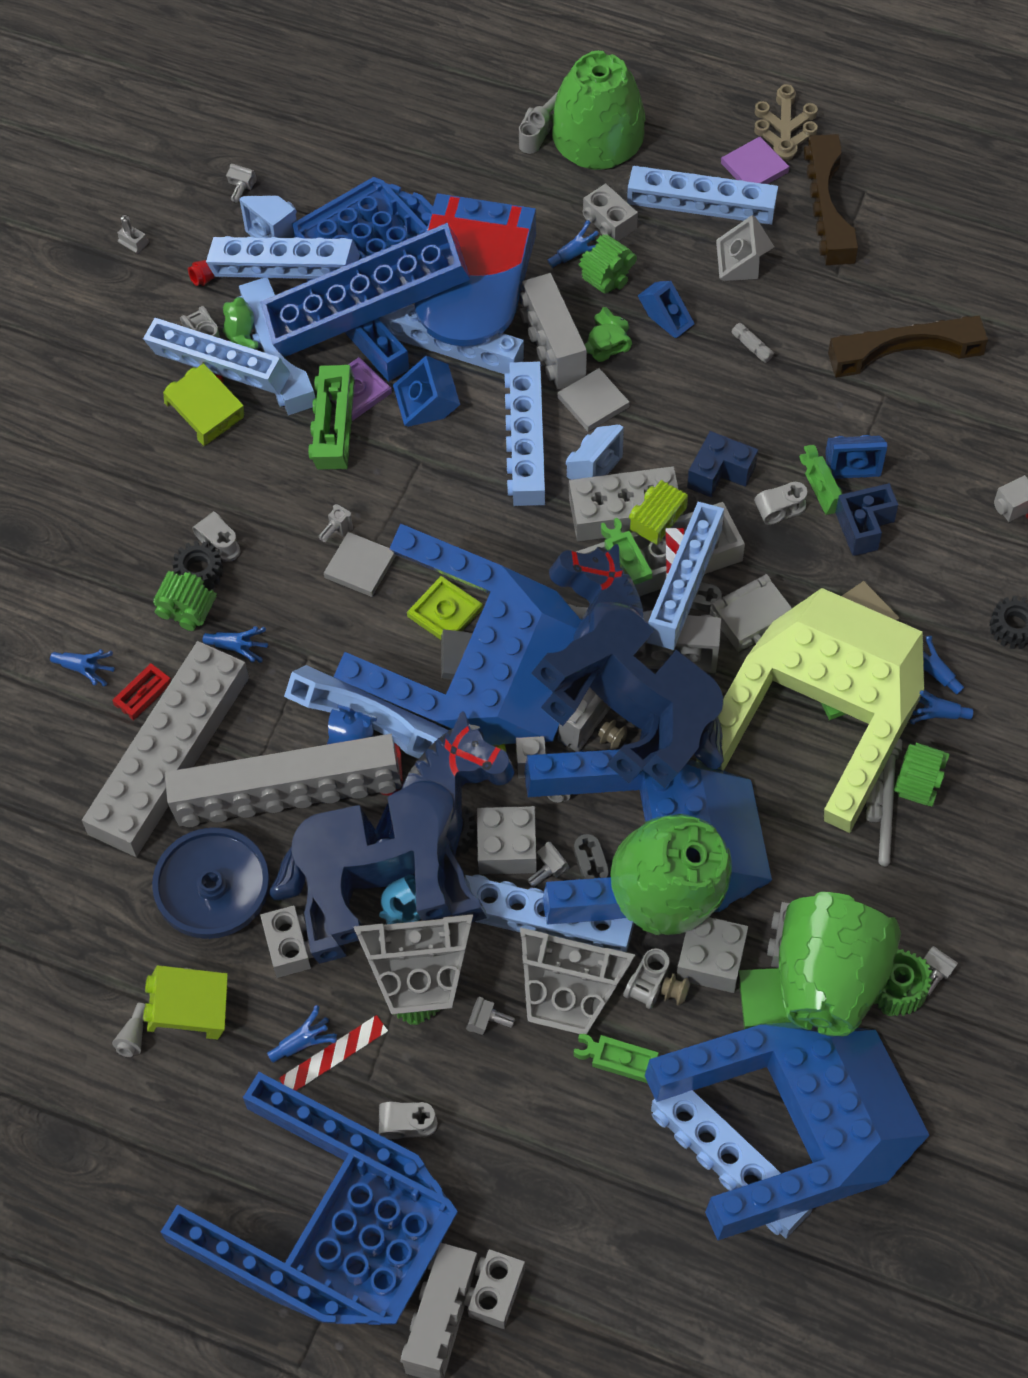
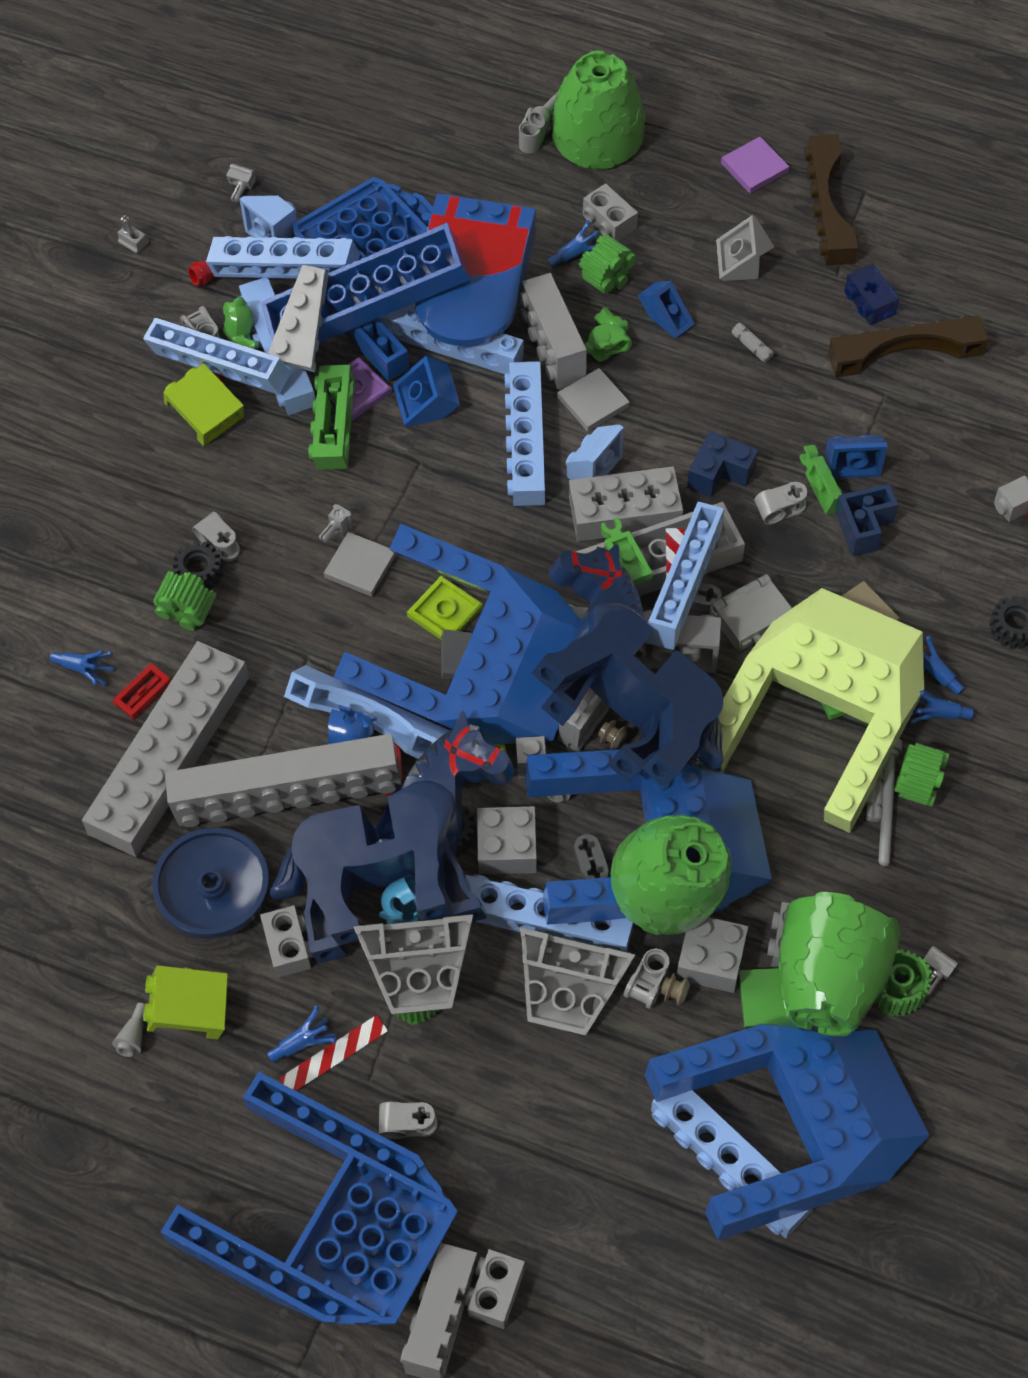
(237, 642): blue piece -> none
(299, 327): none -> wing
(483, 1012): light grey piece -> none
(554, 864): light grey piece -> none
(616, 1056): bright green plate -> none
(659, 511): lime brick -> none
(701, 194): light blue brick -> none
(784, 146): dark tan plant -> none
(871, 294): none -> clear blue brick

